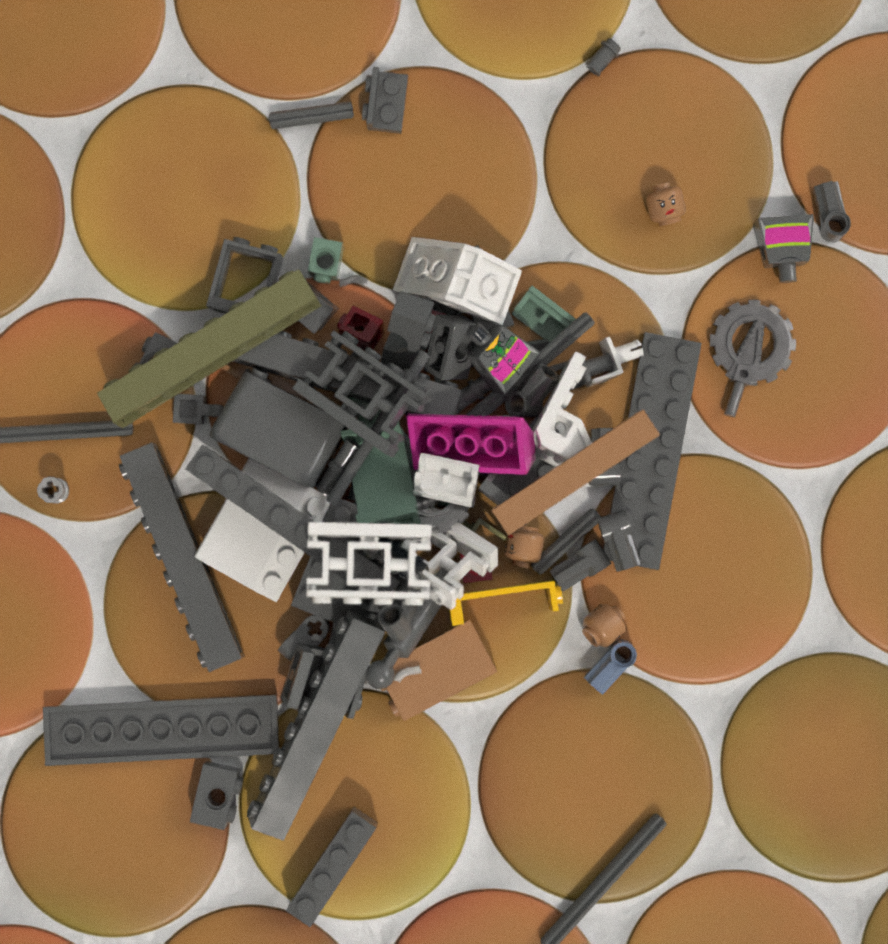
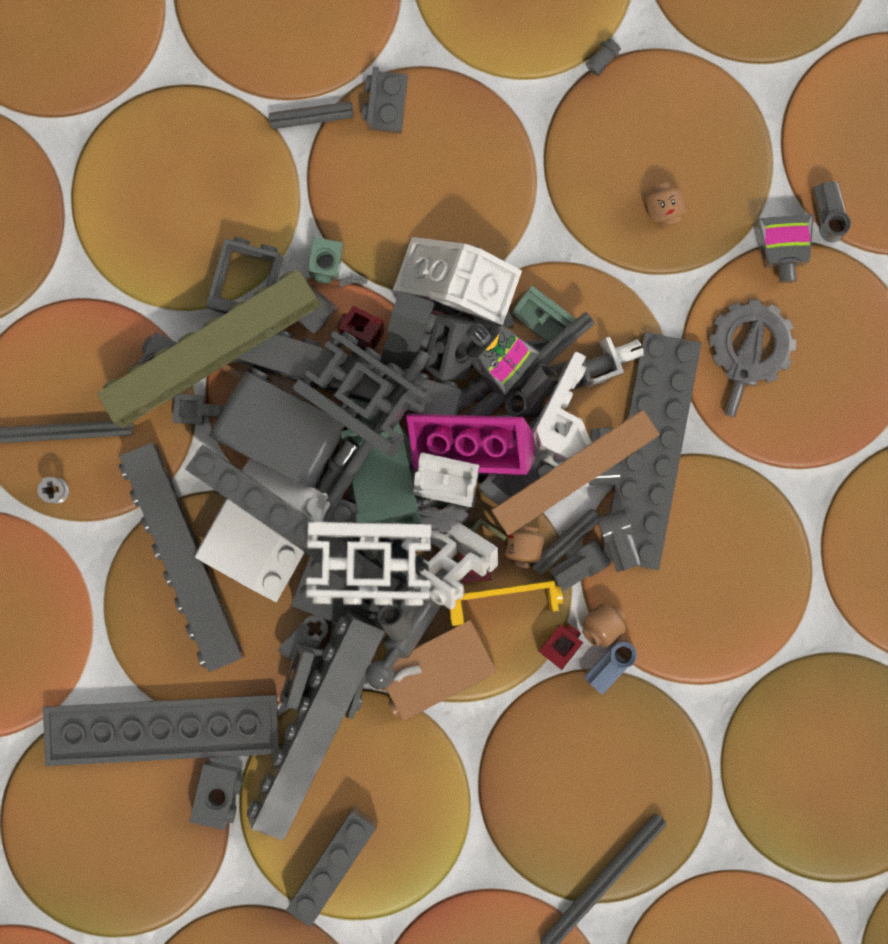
(557, 656): none -> dark red brick

